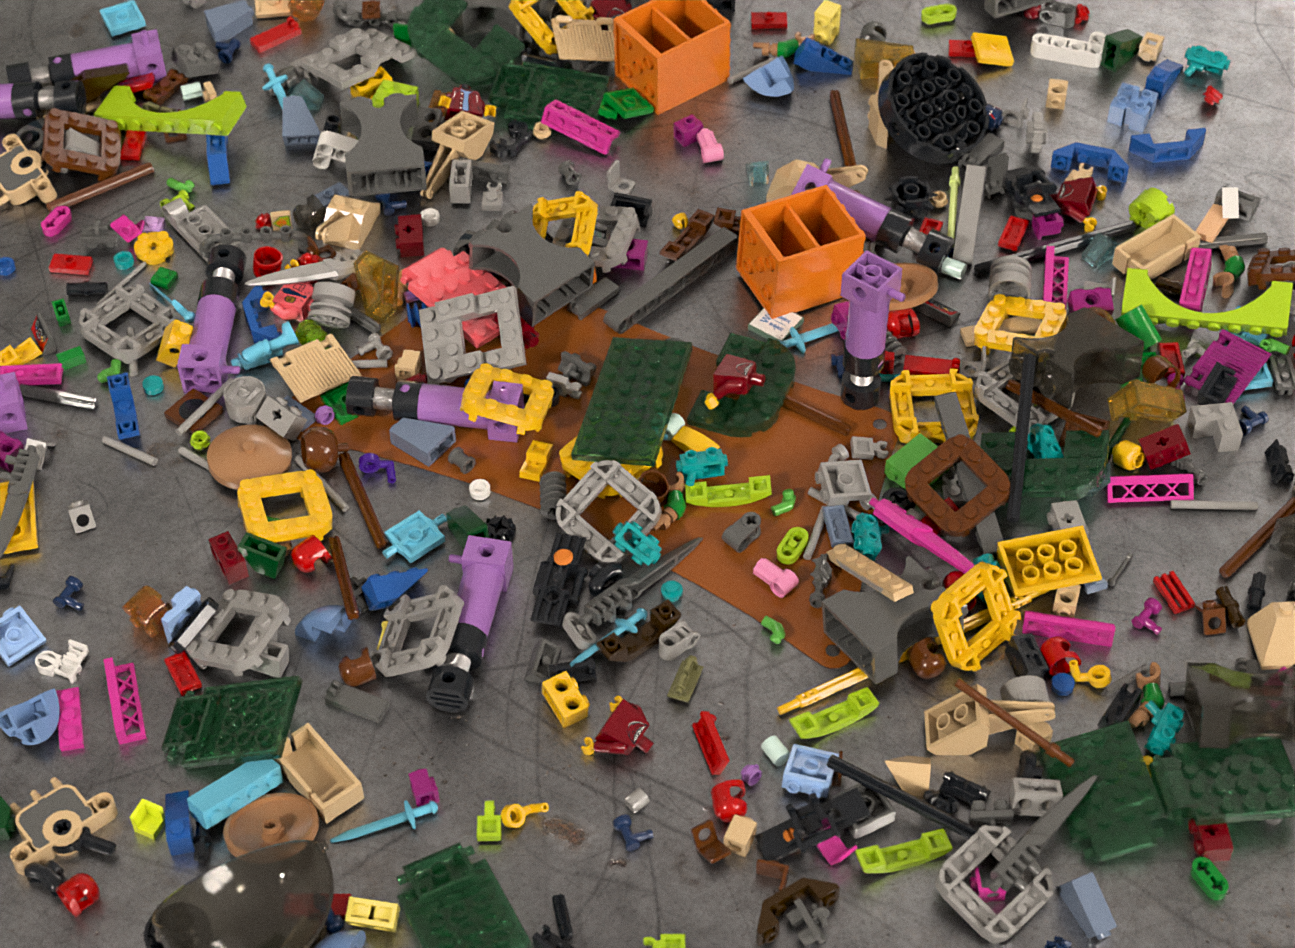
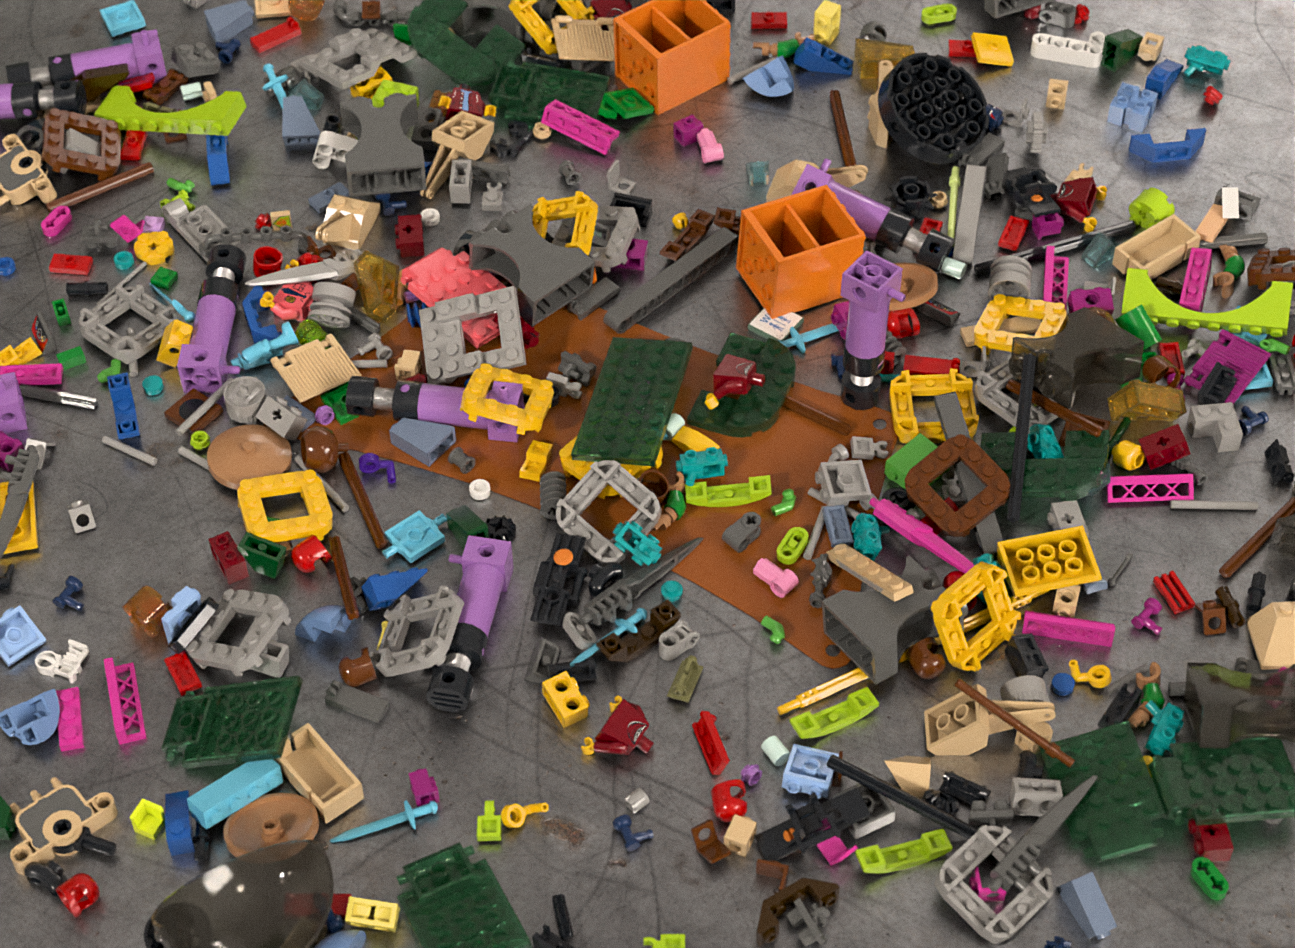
(310, 214): clear smoke helmet -> none
(1056, 650): red helmet -> none
(1091, 155): blue slope -> none

